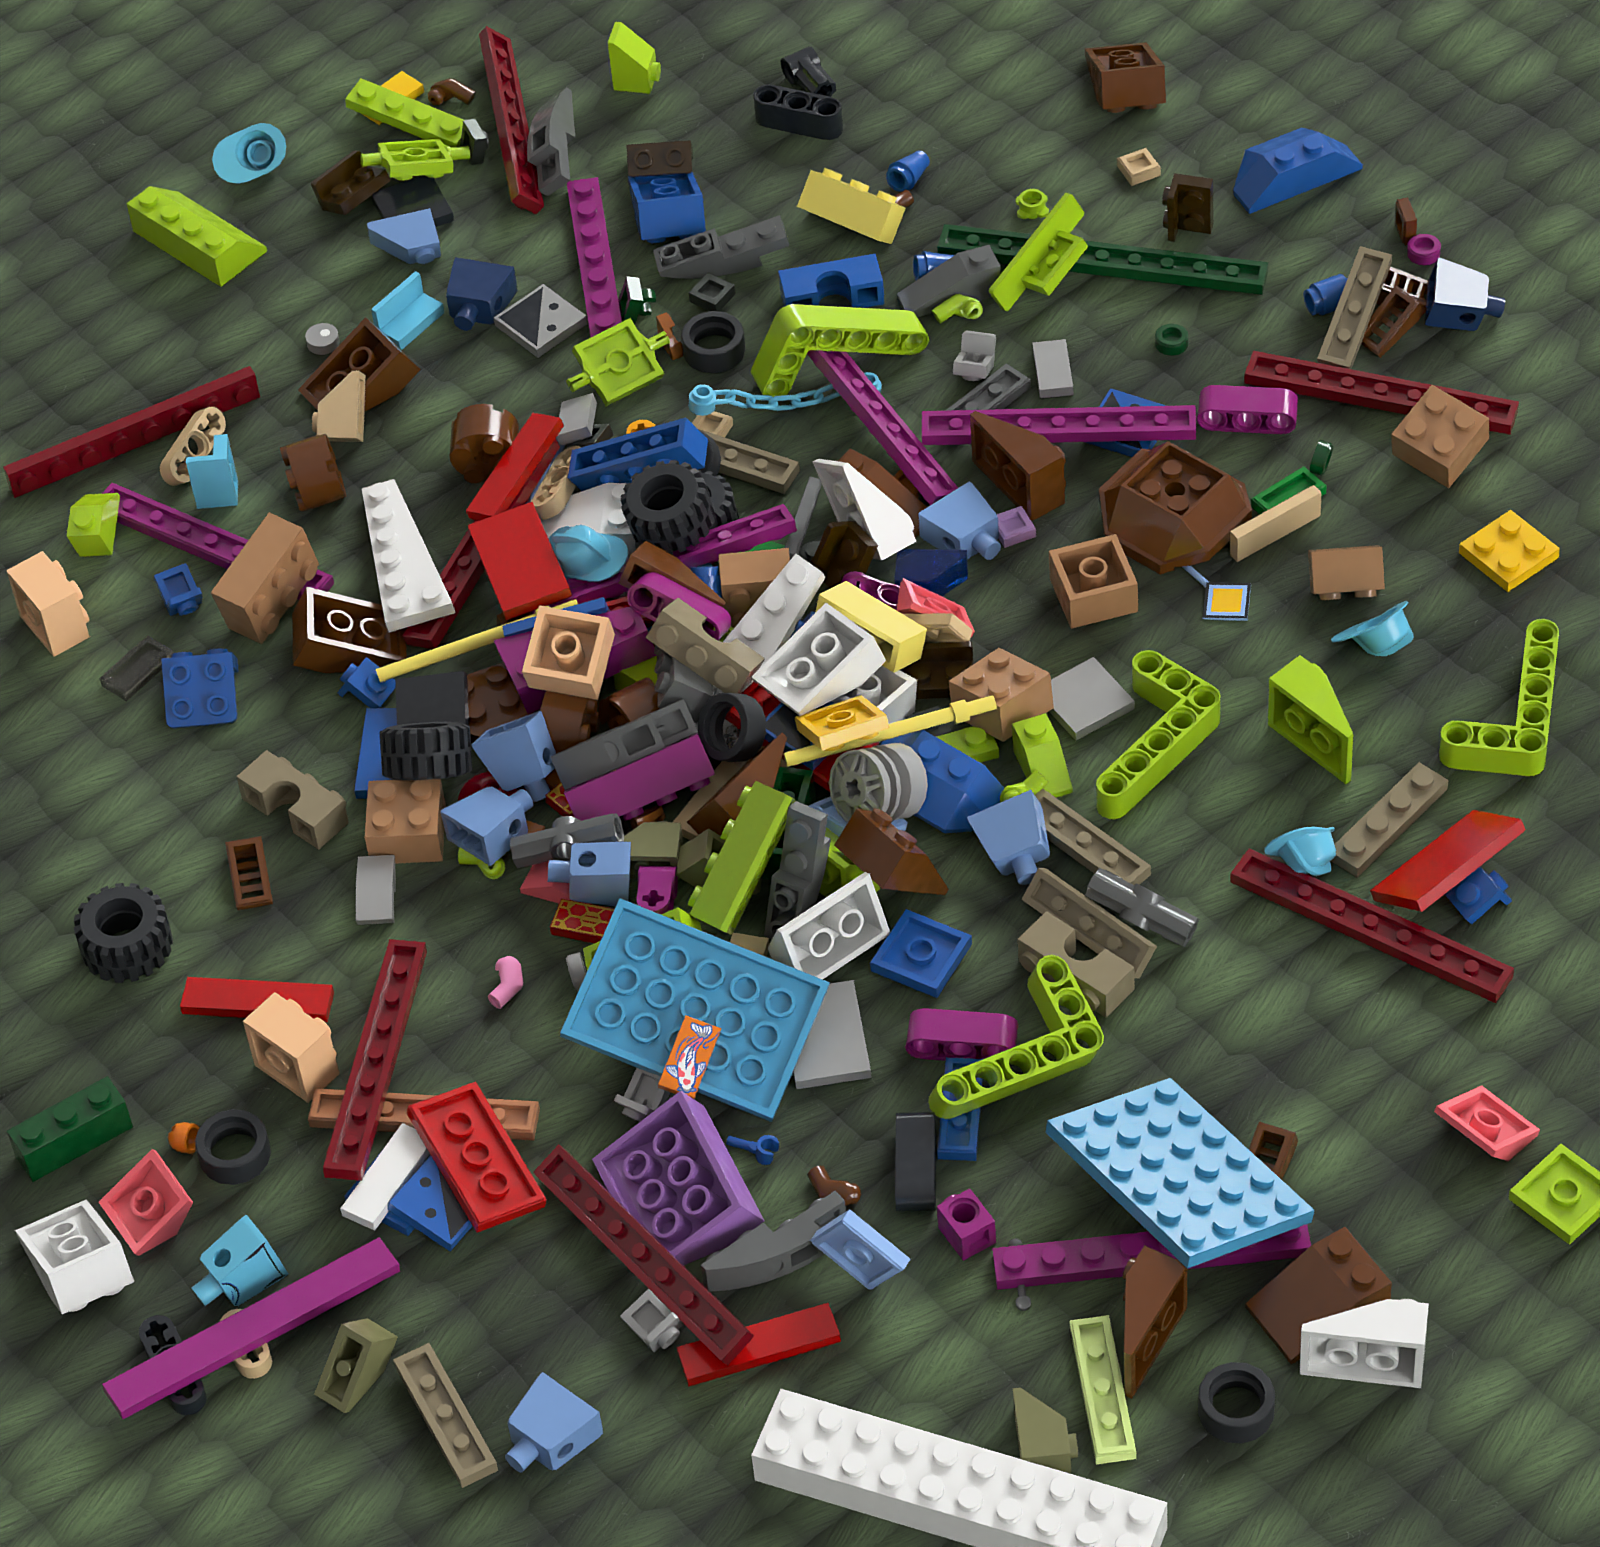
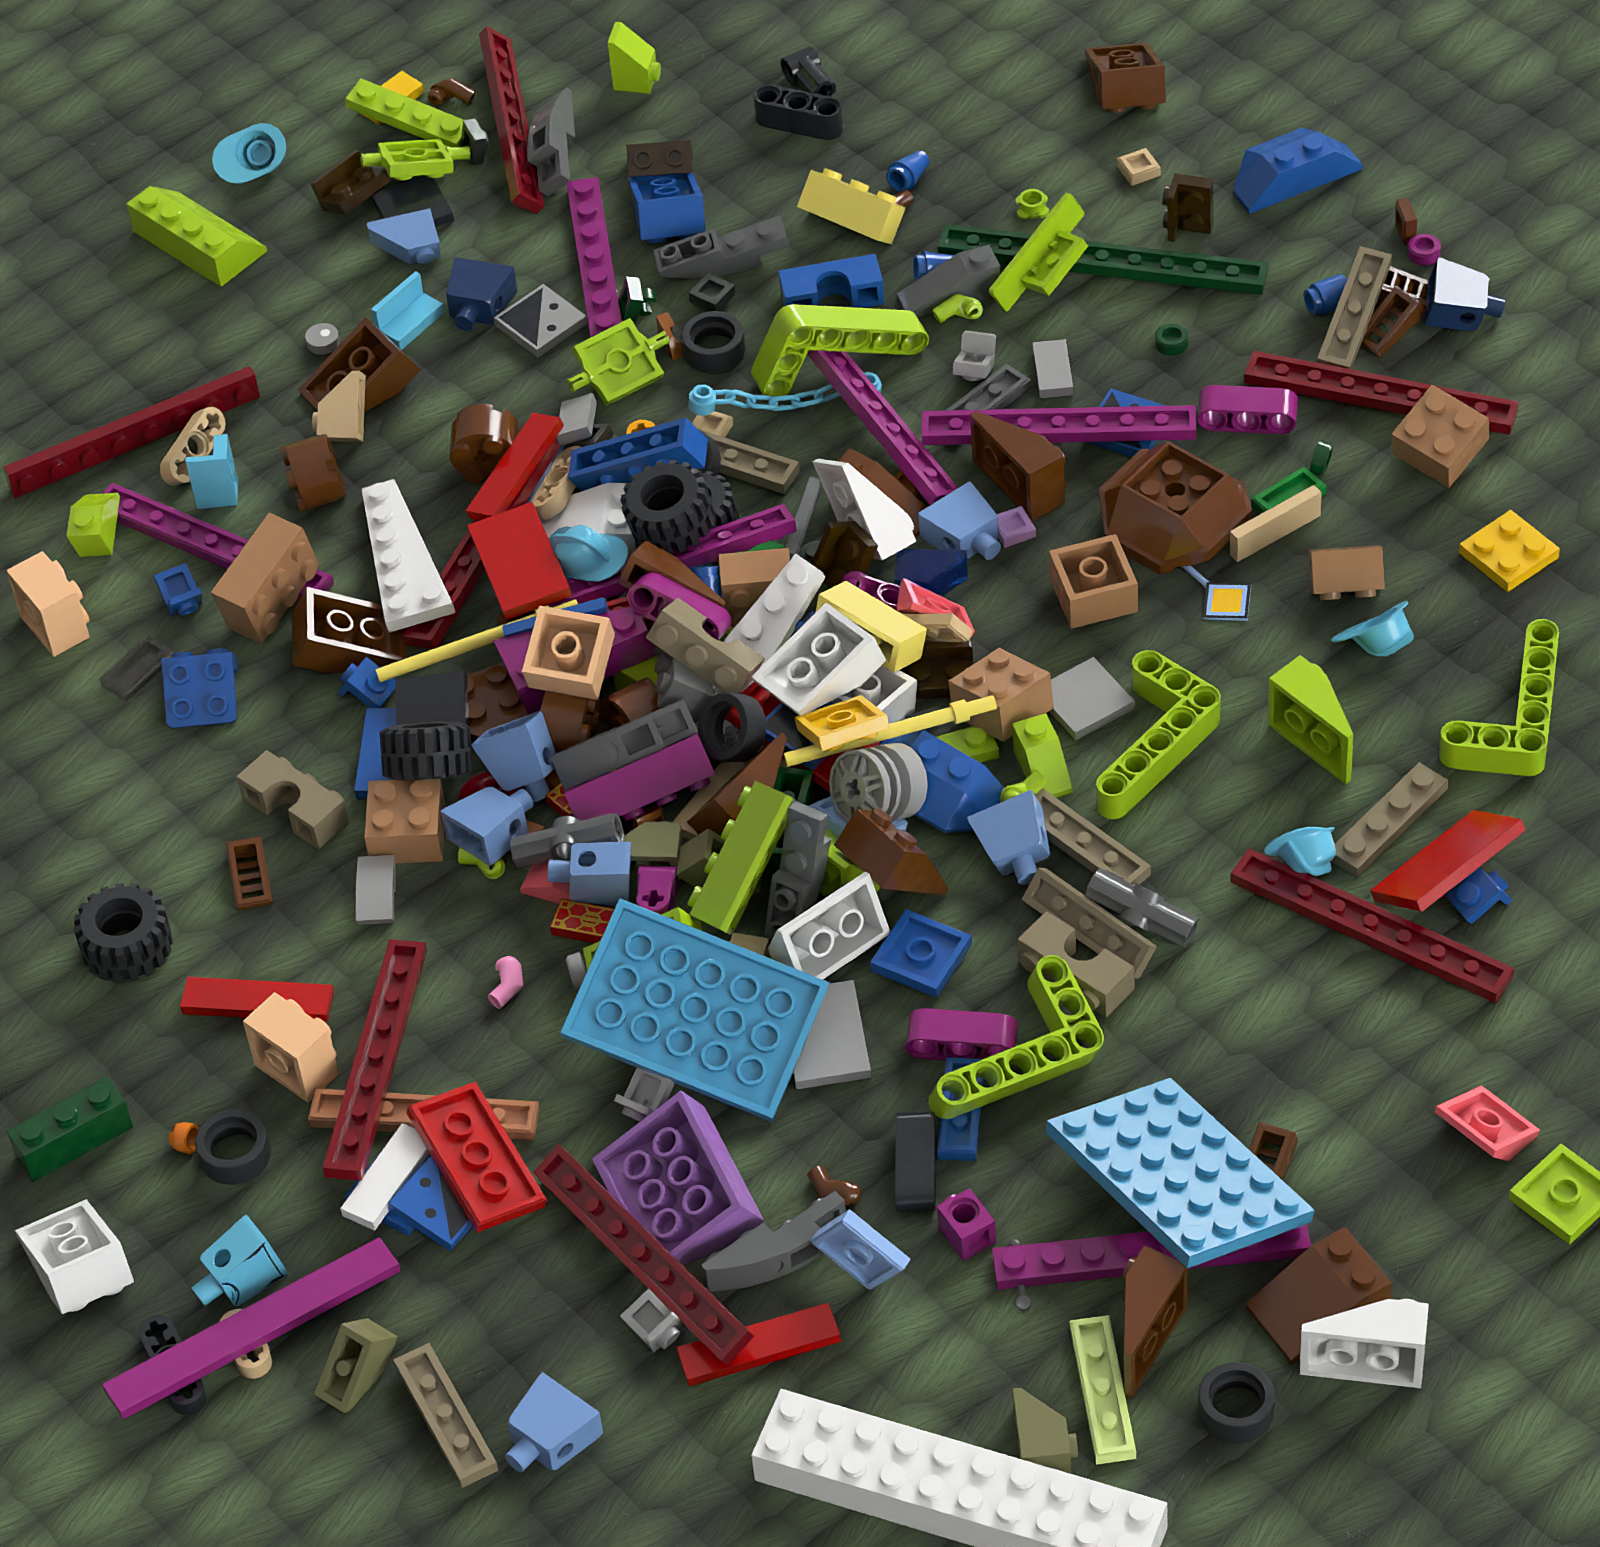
(147, 1204): coral slope -> none
(689, 1057): tile -> none
(765, 1142): blue hand -> none

